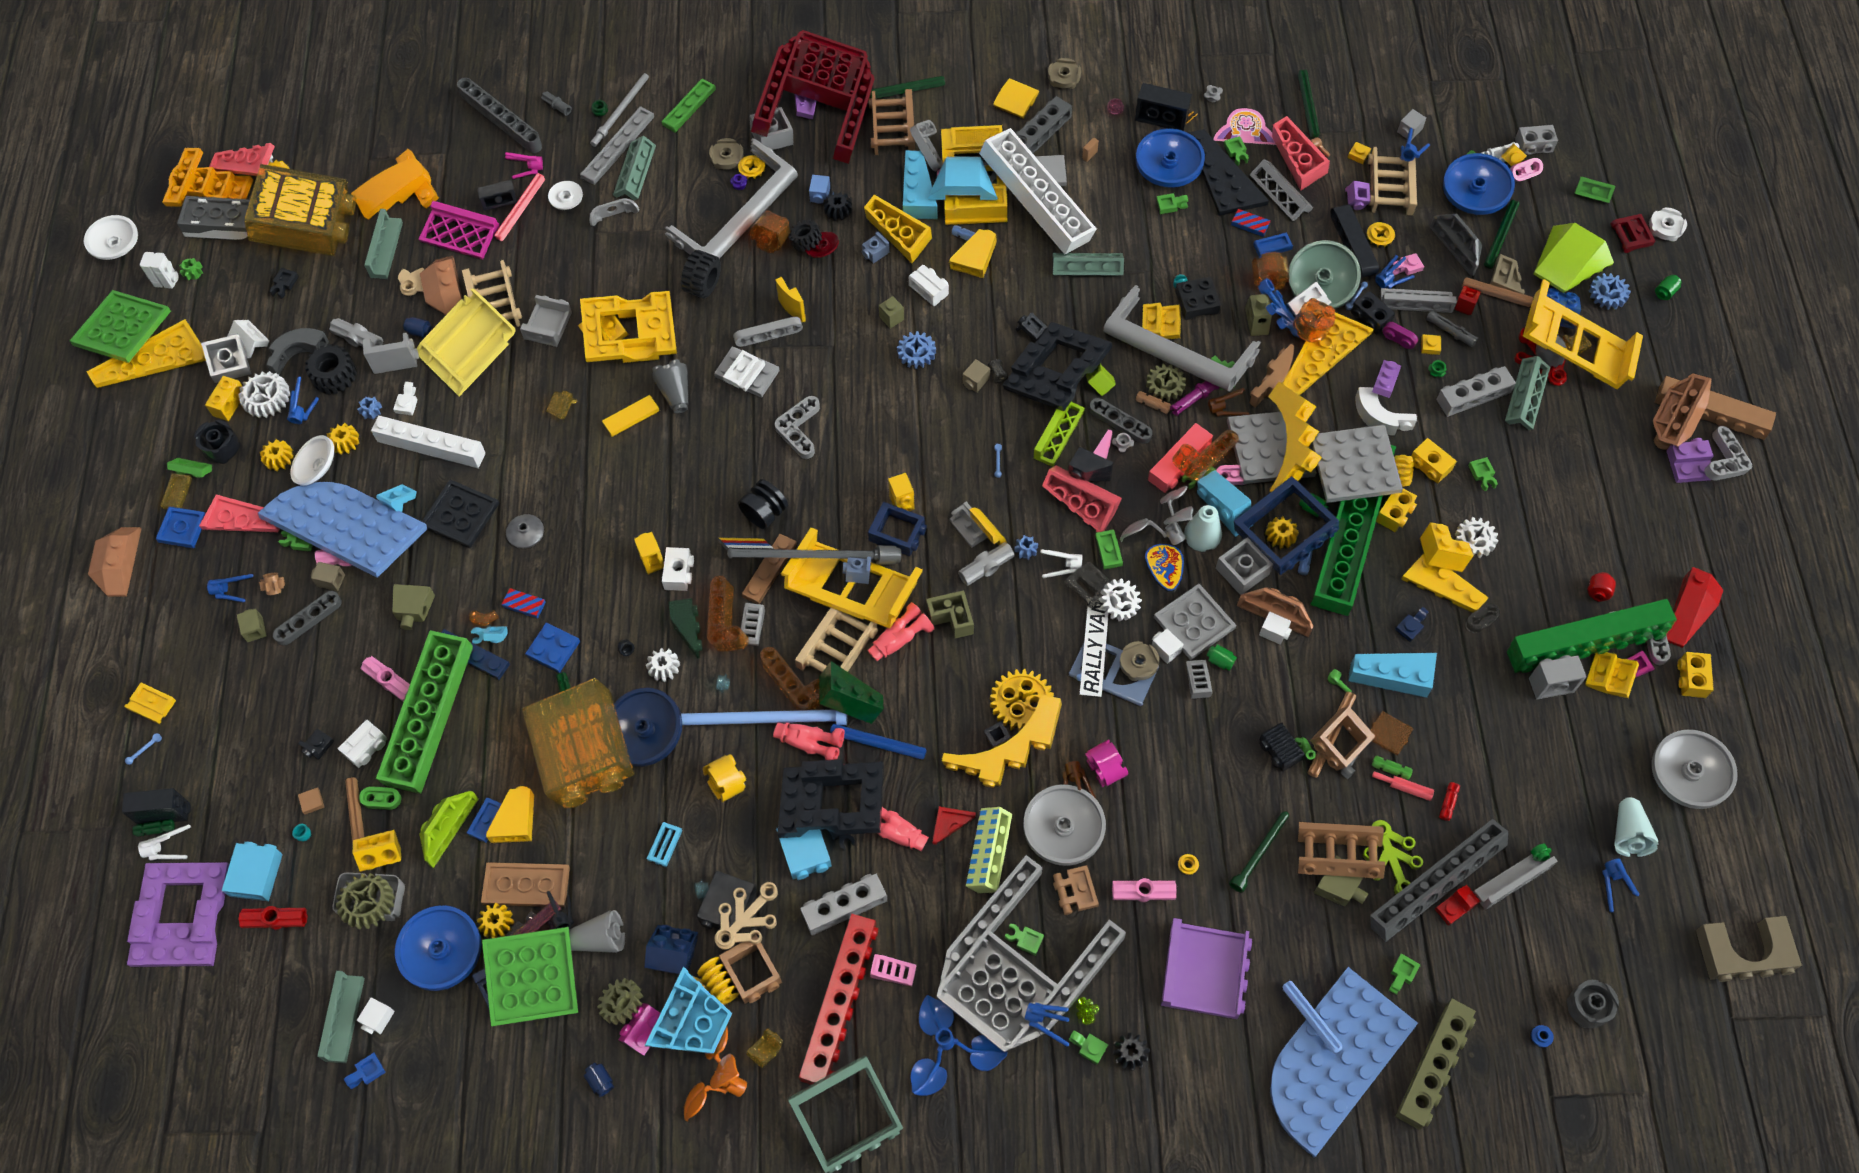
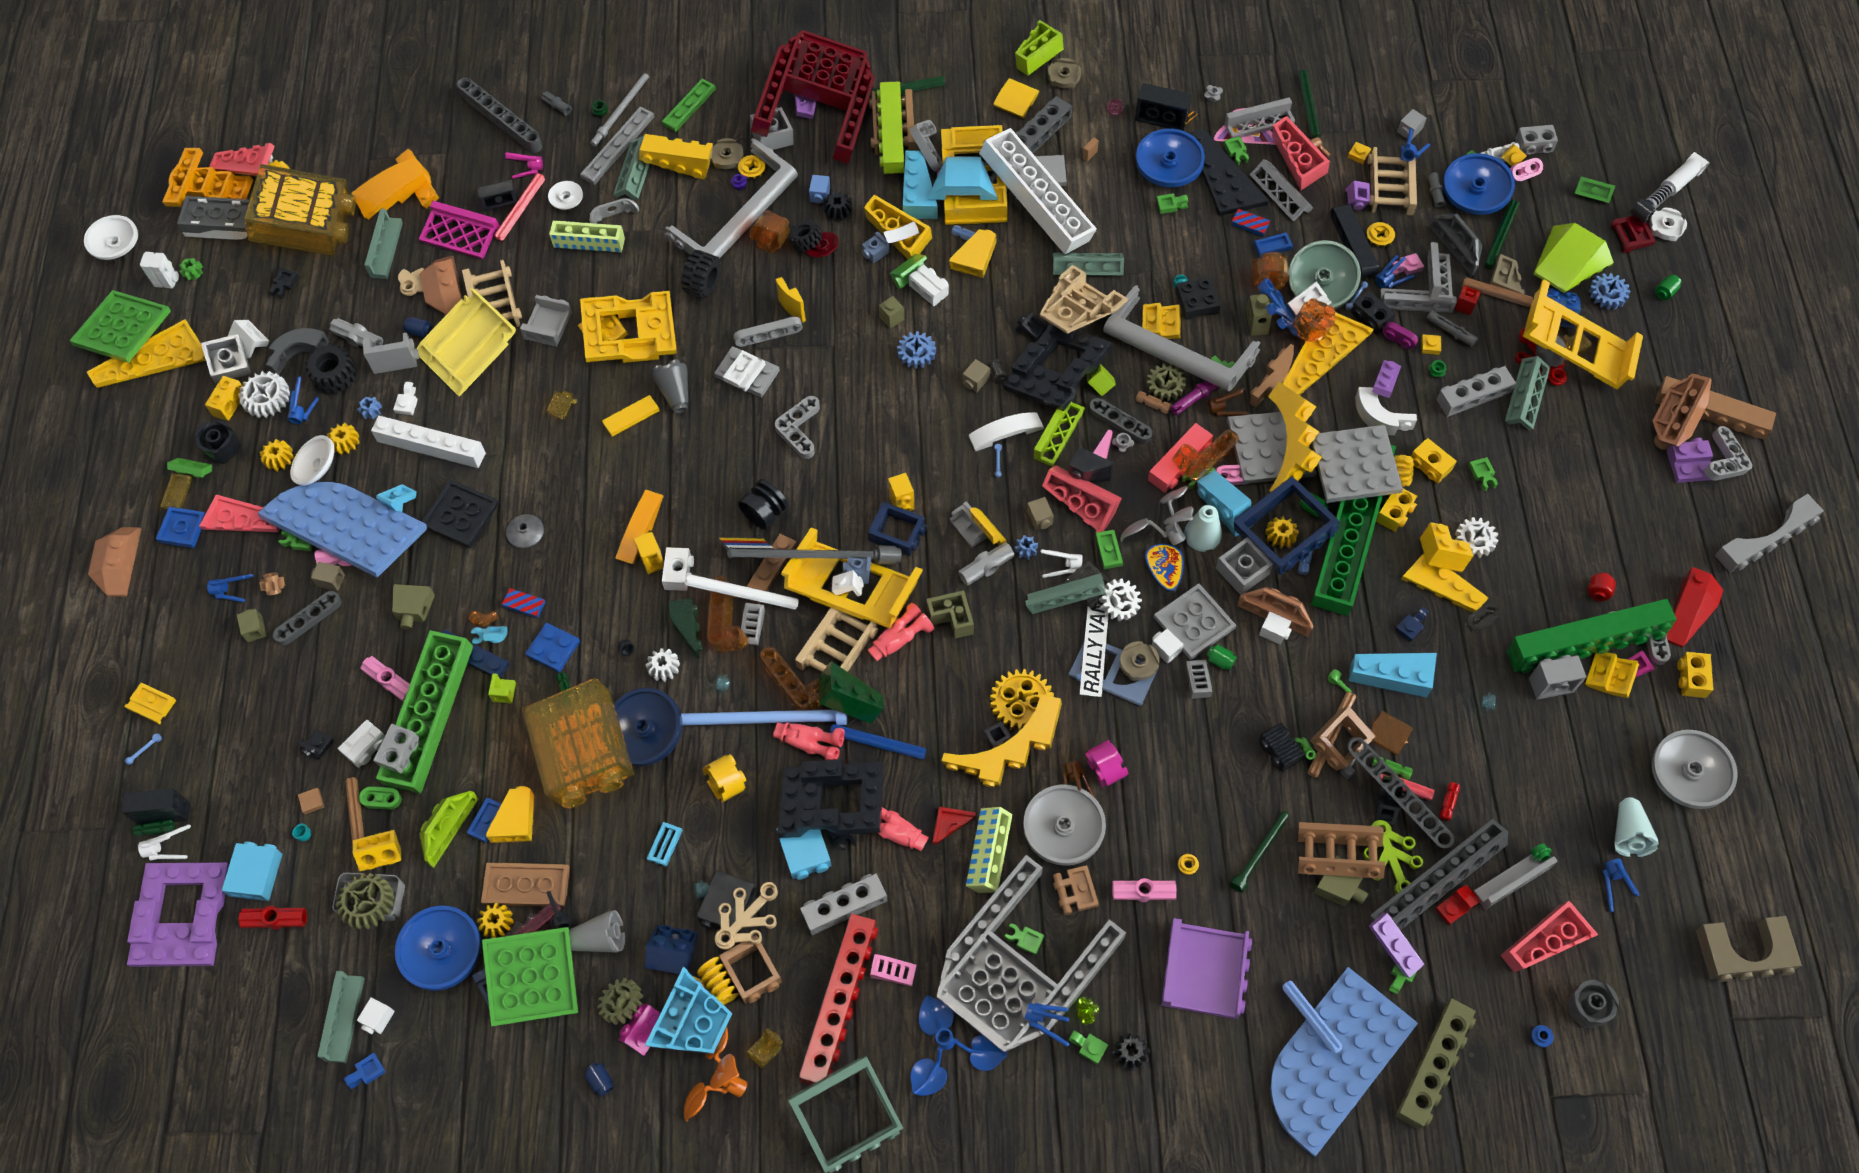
(391, 747): none -> light grey brick
(501, 690): none -> lime panel
(587, 236): none -> yellowish green brick
(640, 523): none -> light orange slope
(676, 155): none -> yellow wedge
(741, 591): none -> white axle
(847, 582): none -> white bracket
(891, 130): none -> lime brick
(901, 233): none -> white sticker
(901, 274): none -> bright green panel
(1004, 428): none -> white slope
(1038, 48): none -> lime wedge
(1040, 513): none -> dark tan brick
(1066, 594): none -> sand green fence
(1078, 303): none -> tan wedge
(1256, 116): none -> light grey fence
(1387, 807): none -> black slope
(1396, 945): none -> plate
(1404, 801): none -> dark grey beam
(1435, 276): none -> light grey fence
(1436, 189): none -> dark grey pin
(1489, 701): none -> clear light blue plate
(1552, 935): none -> coral wedge
(1692, 167): none -> piece
(1740, 551): none -> light grey arch

